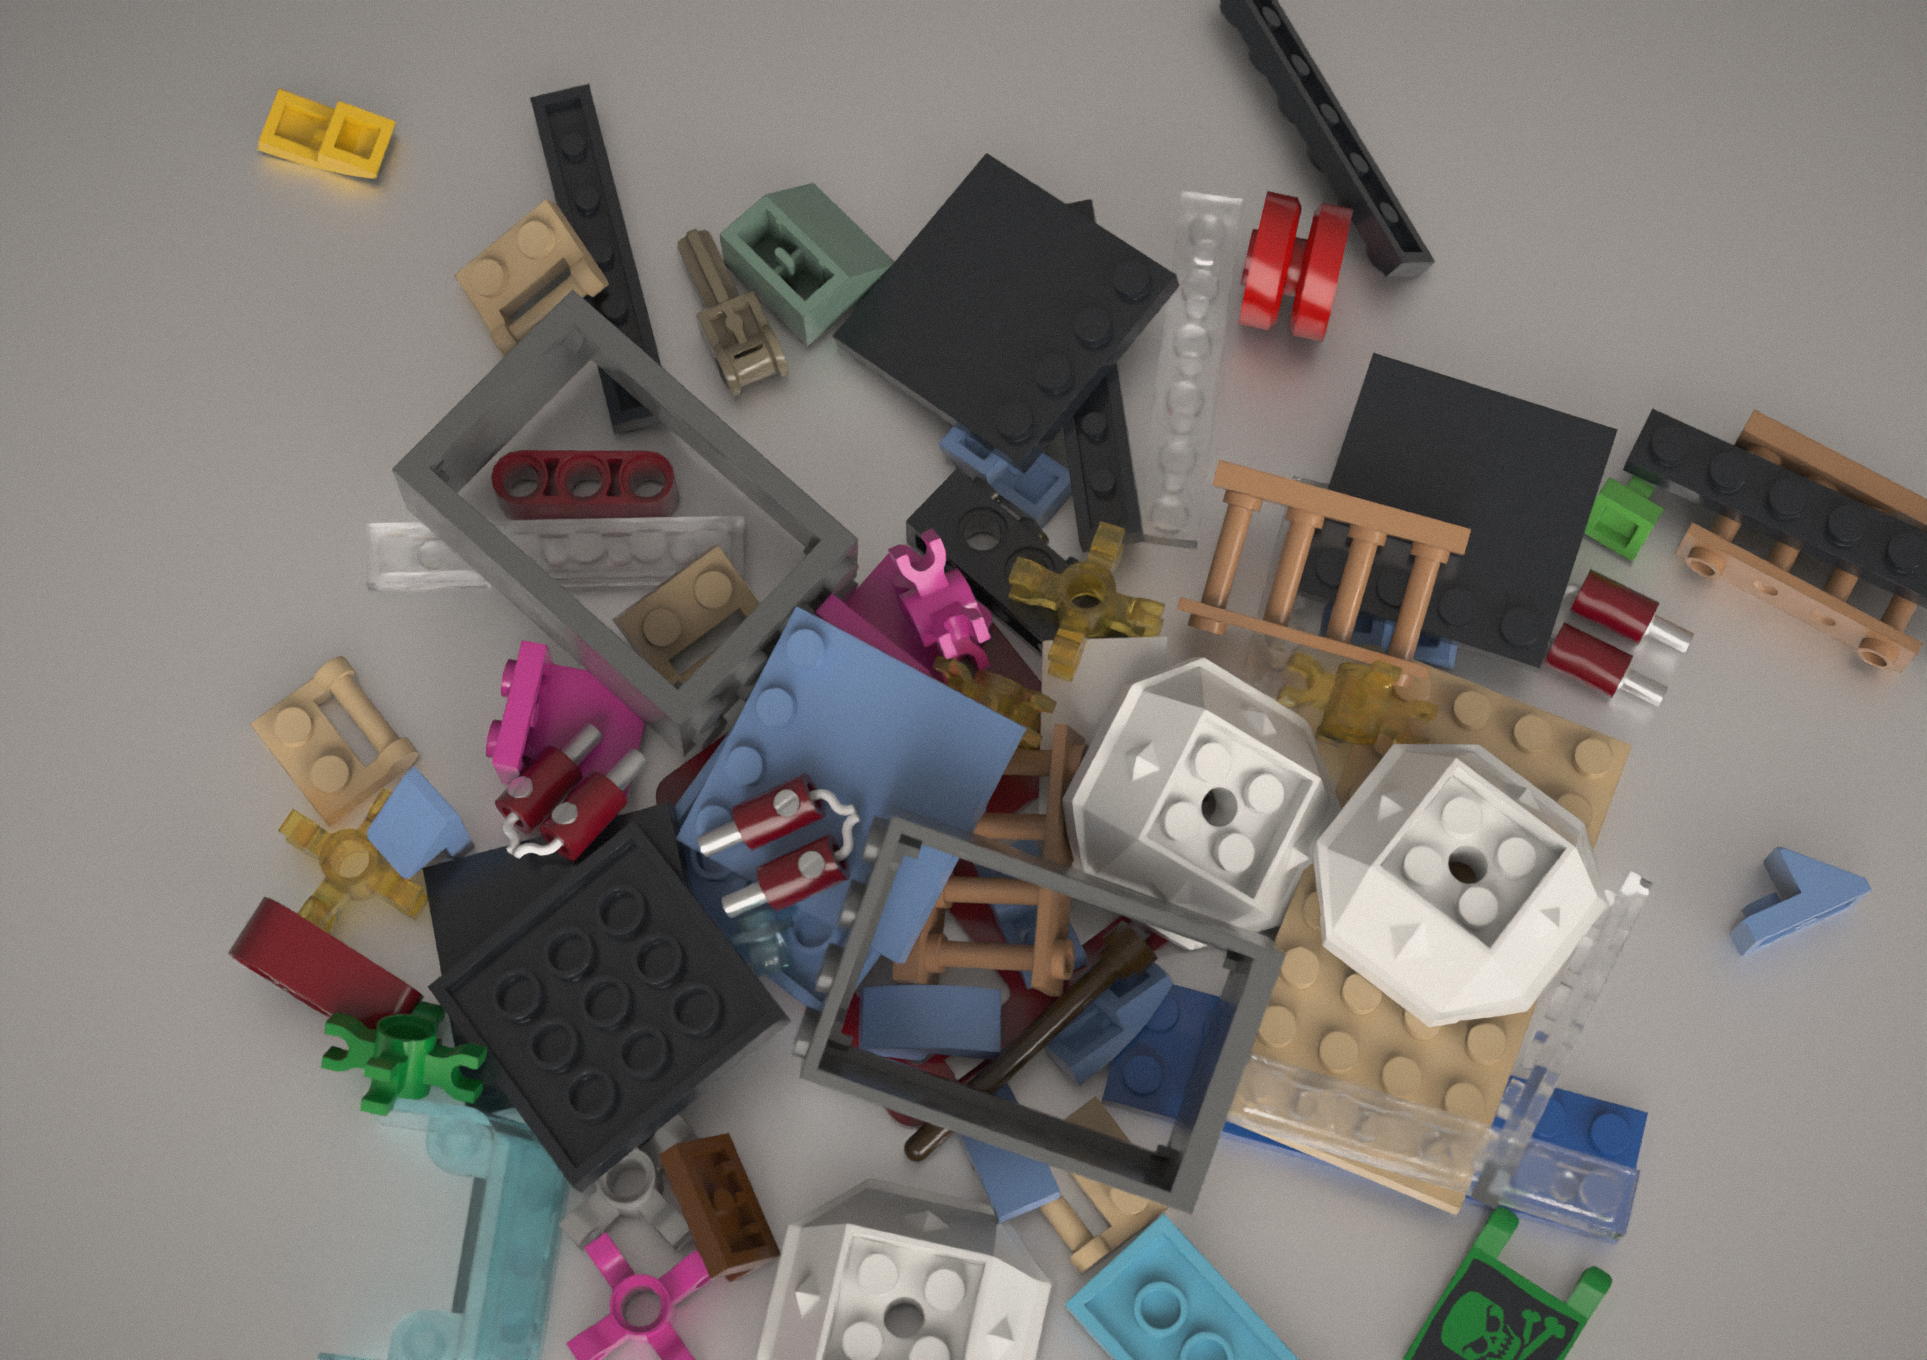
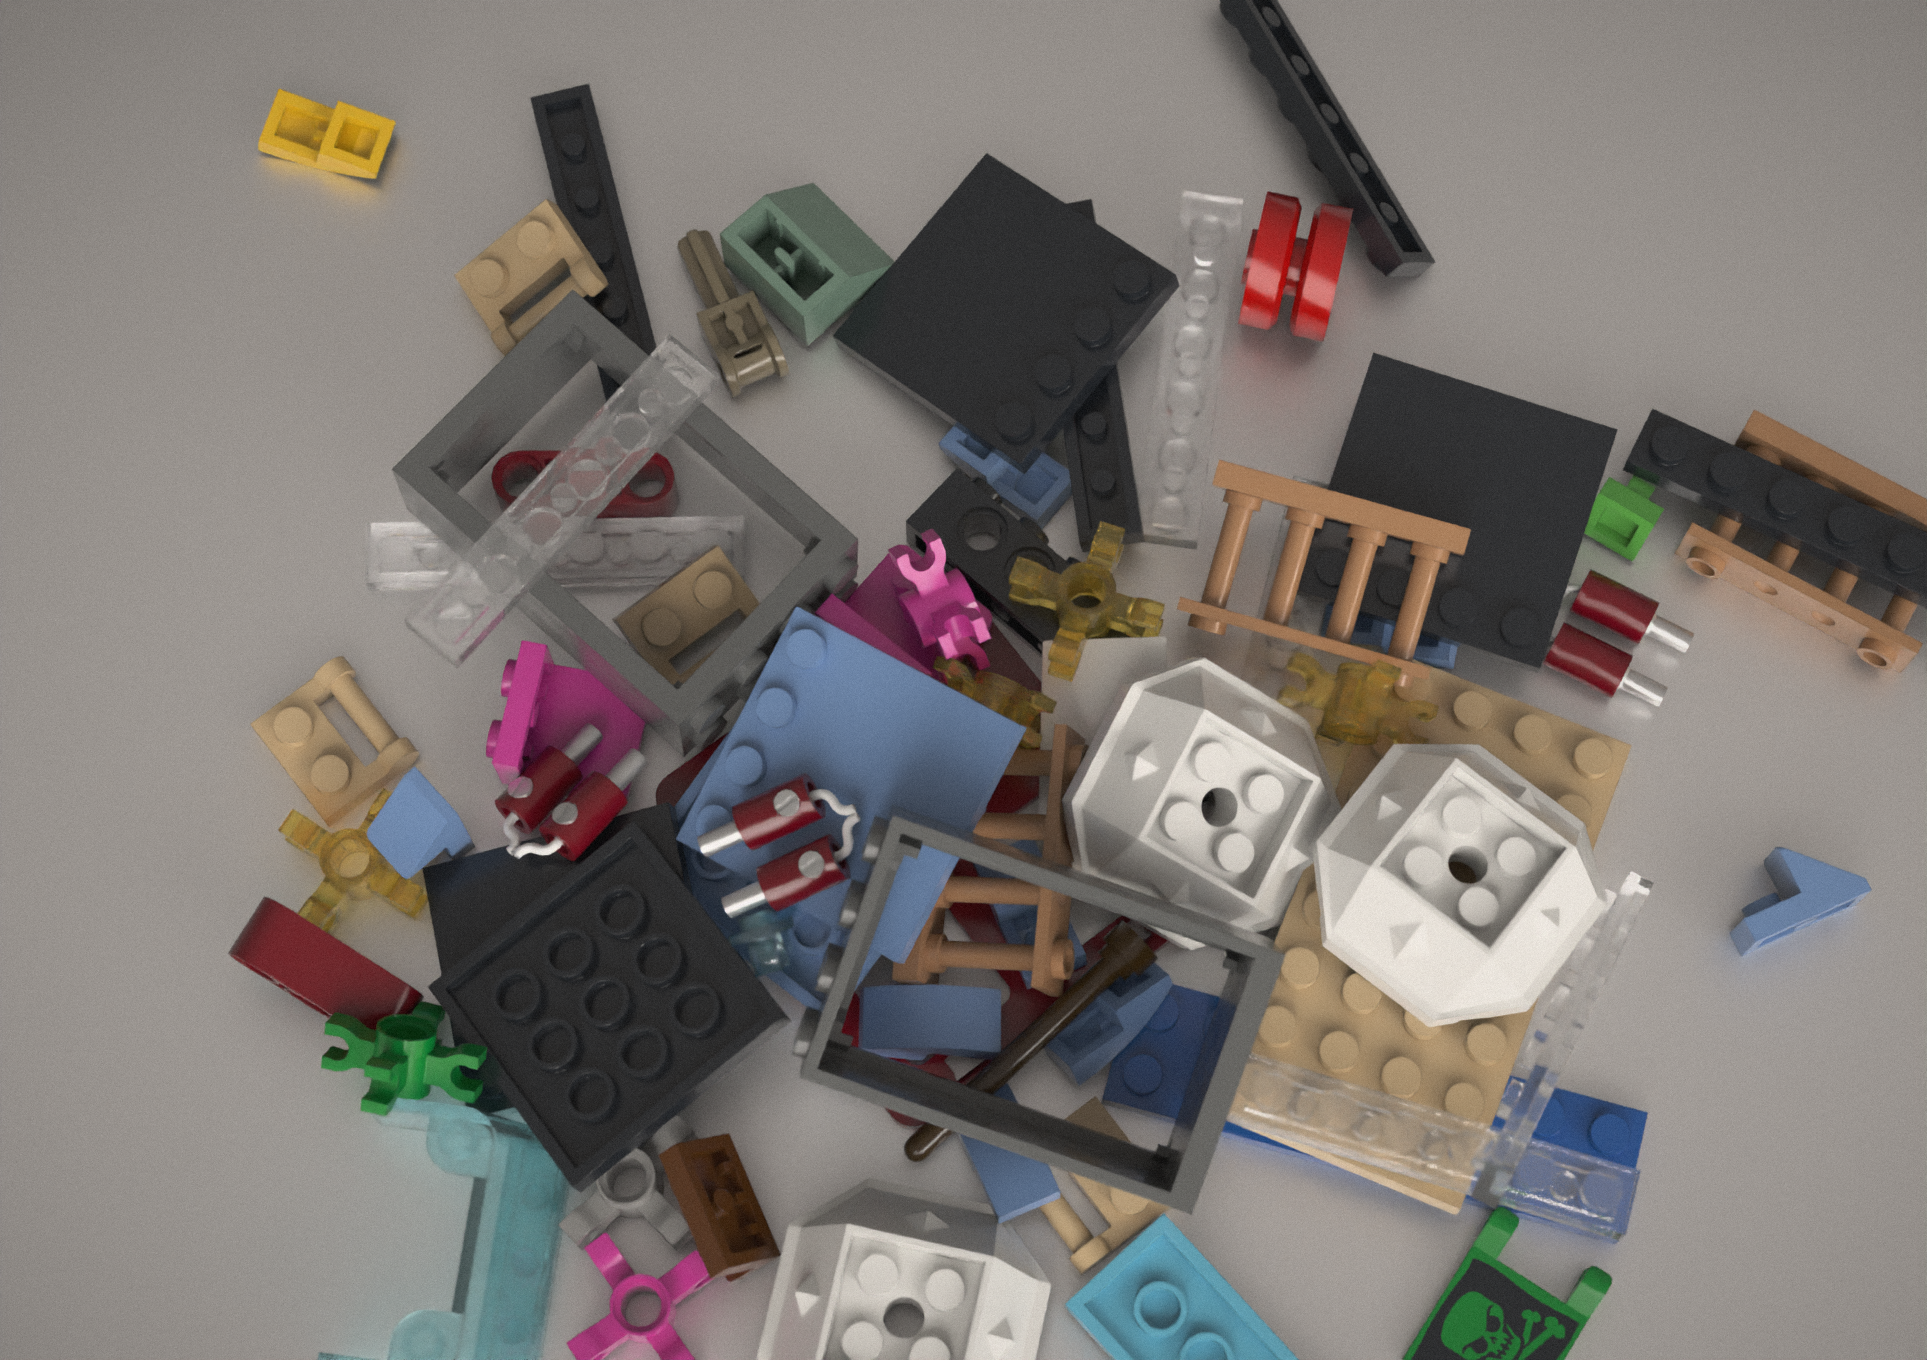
(562, 501): none -> clear plate

